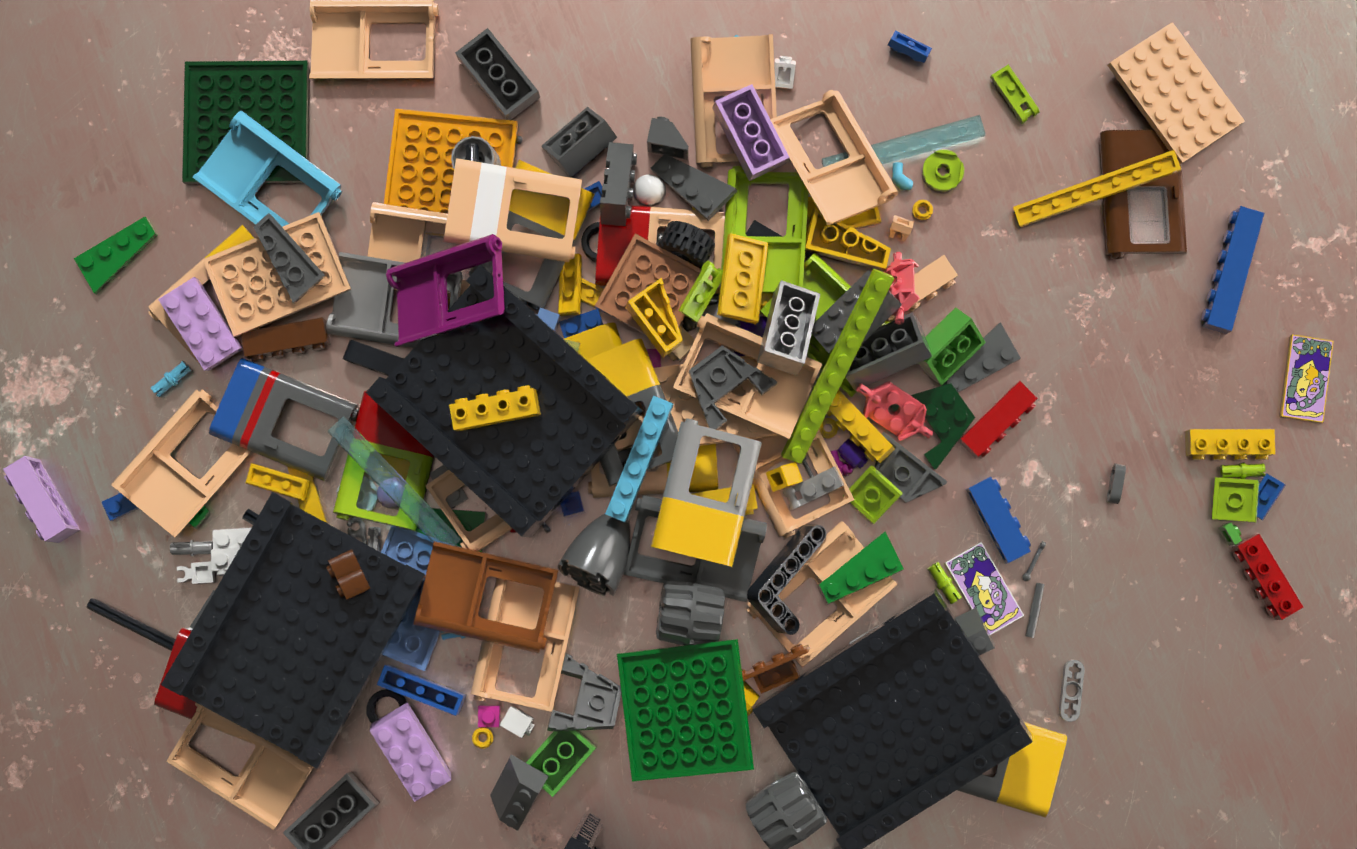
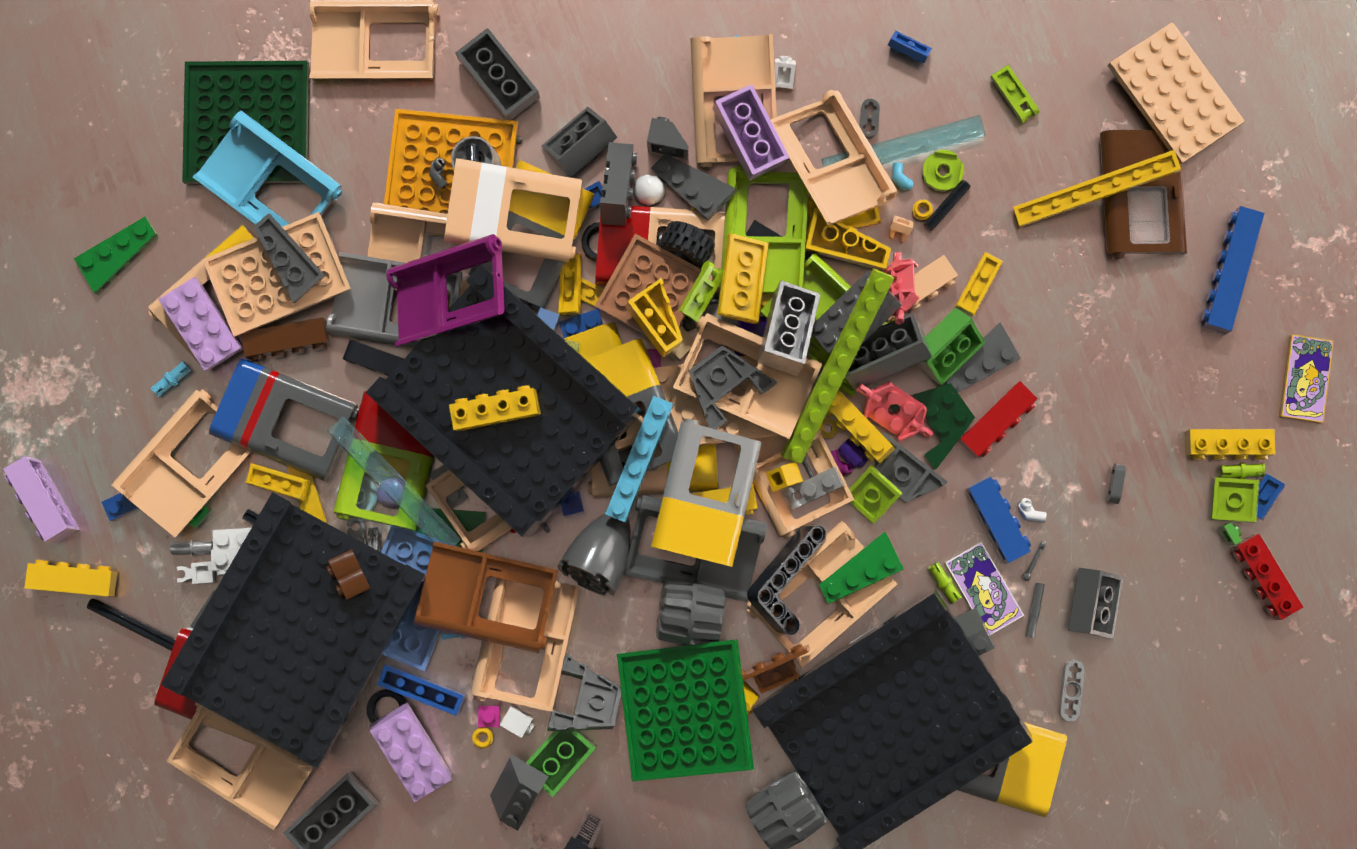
(70, 579): none -> yellow brick
(436, 173): none -> dark grey arm
(874, 117): none -> dark grey beam
(947, 205): none -> black axle
(979, 284): none -> yellow tile
(1029, 513): none -> white arm
(1096, 603): none -> dark grey slope

